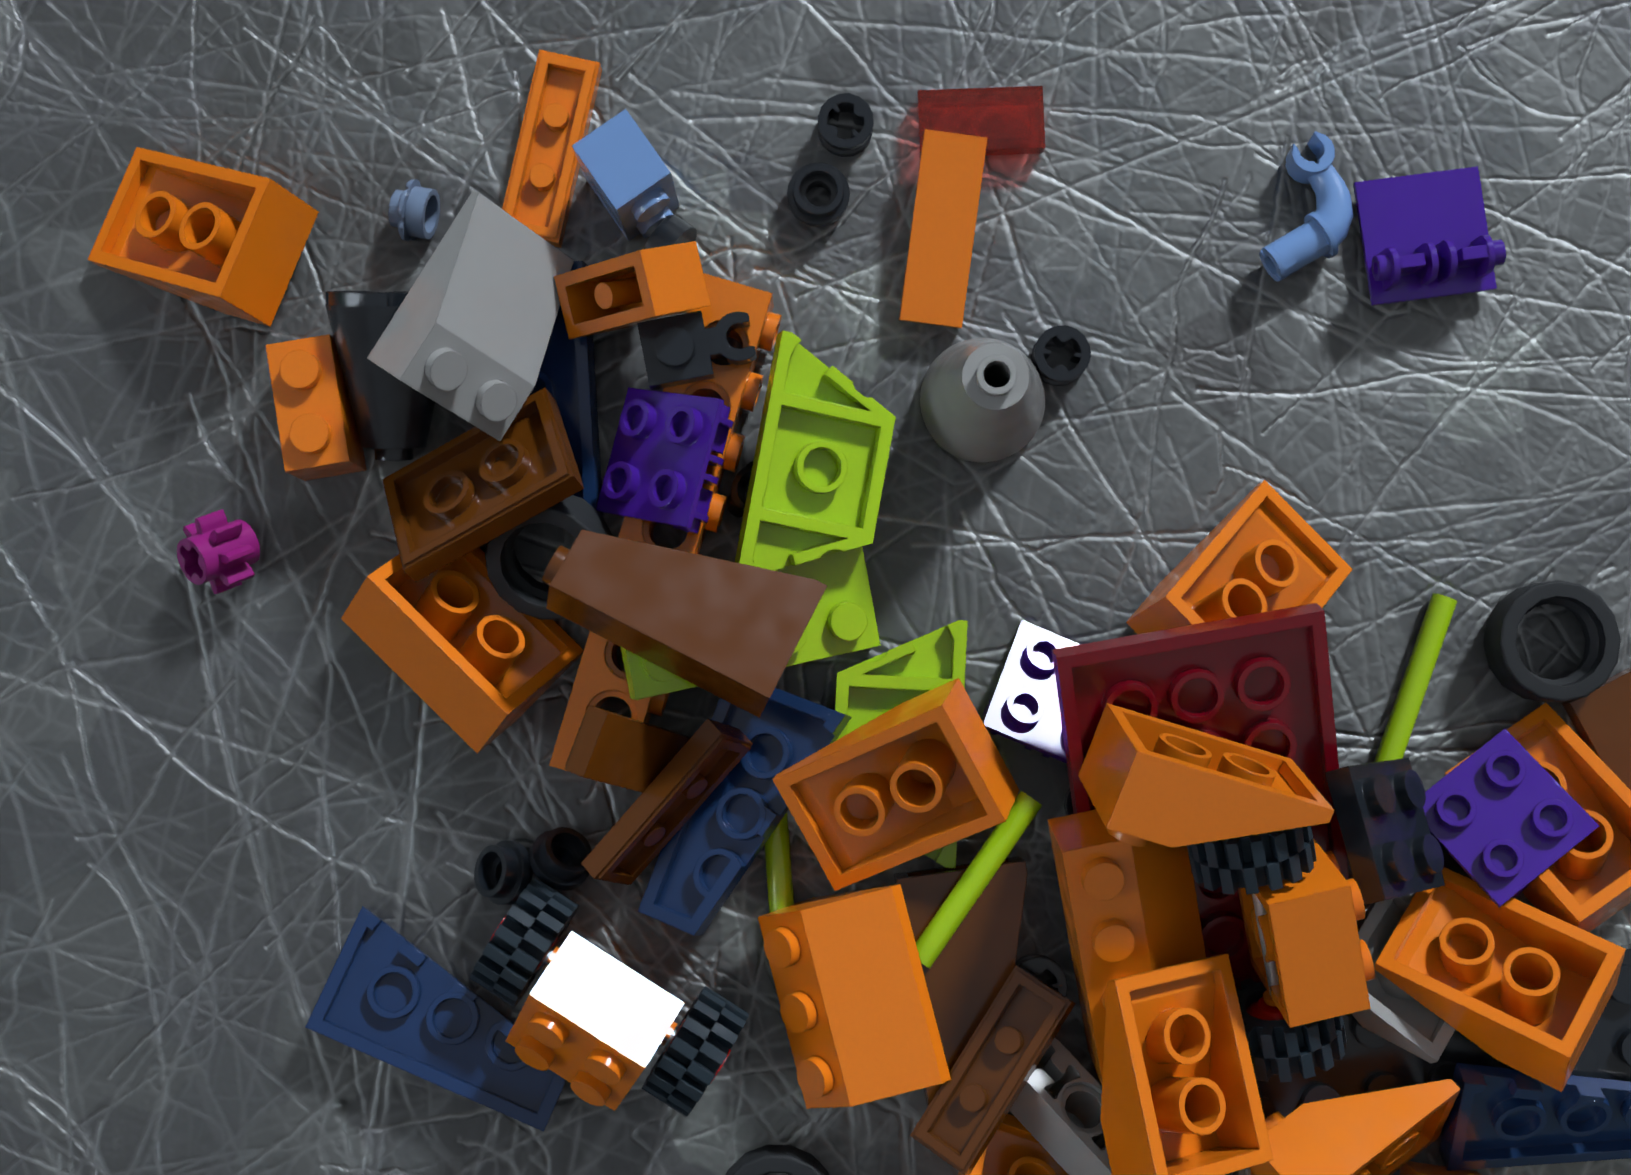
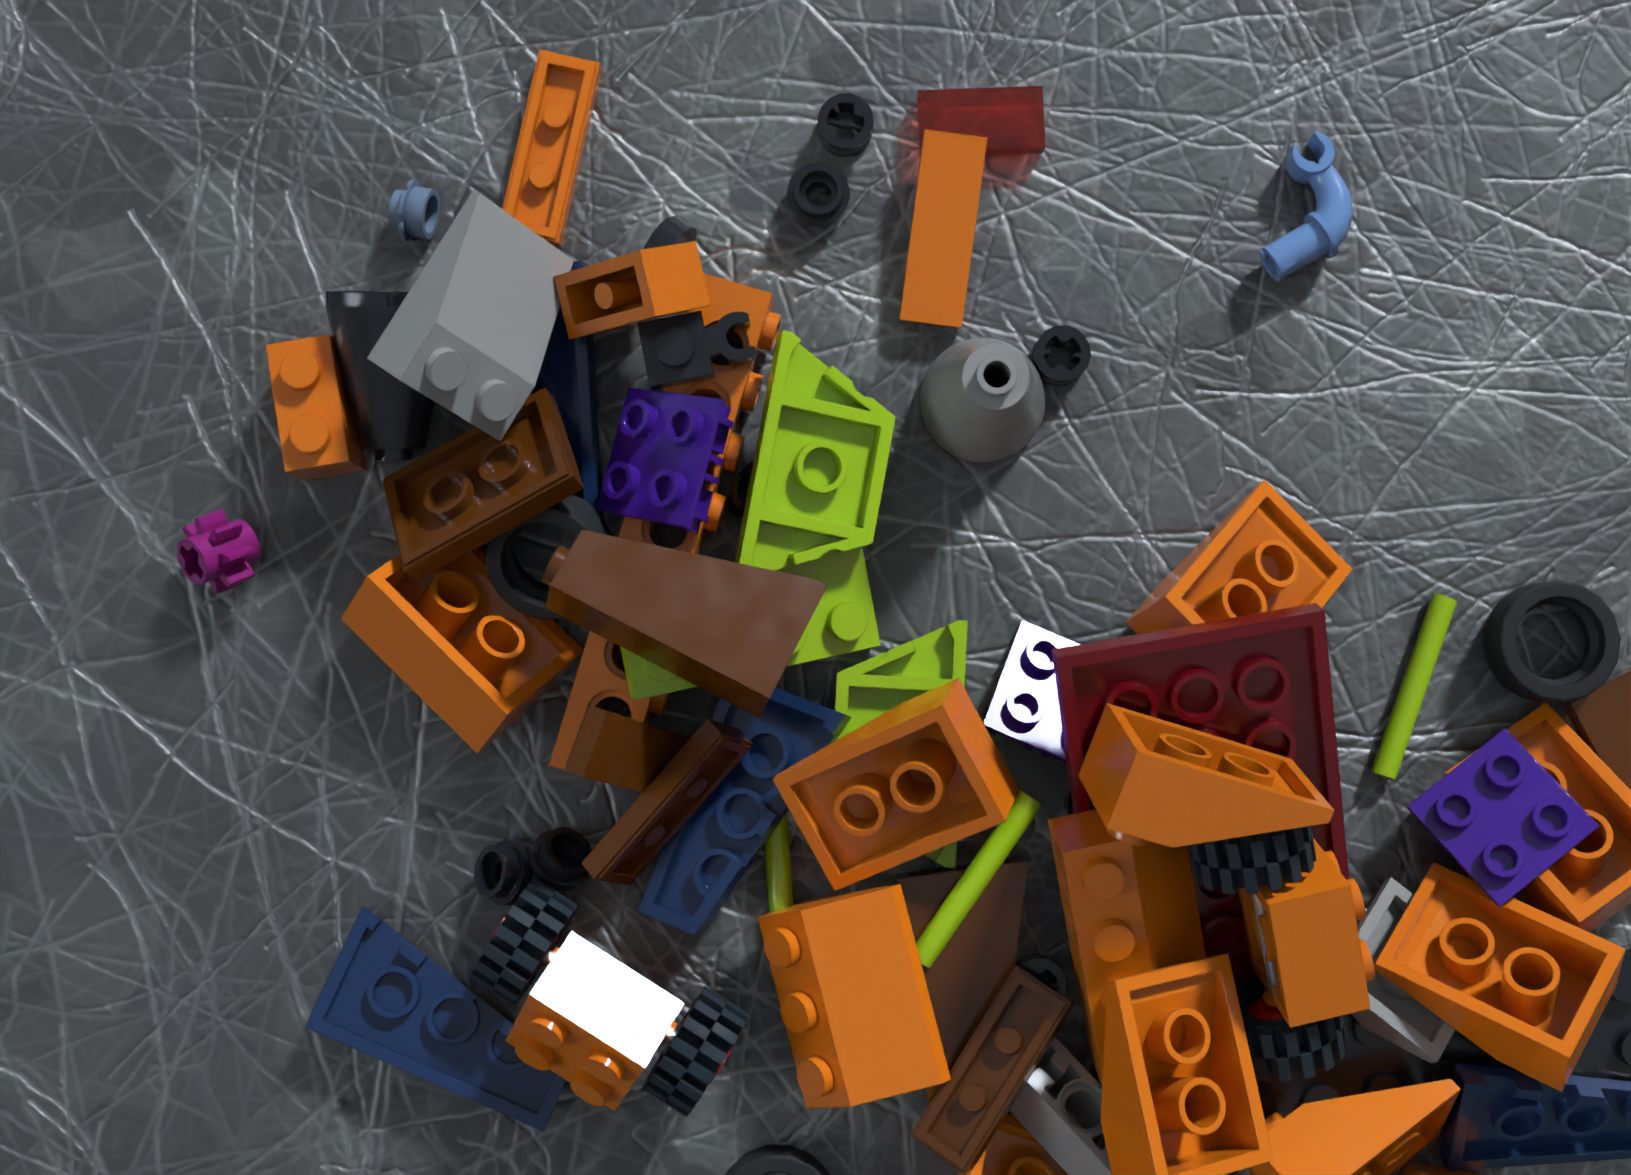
(205, 234): orange slope -> none
(627, 175): medium blue brick -> none
(1386, 829): black plate -> none
(1426, 236): dark purple hinge -> none

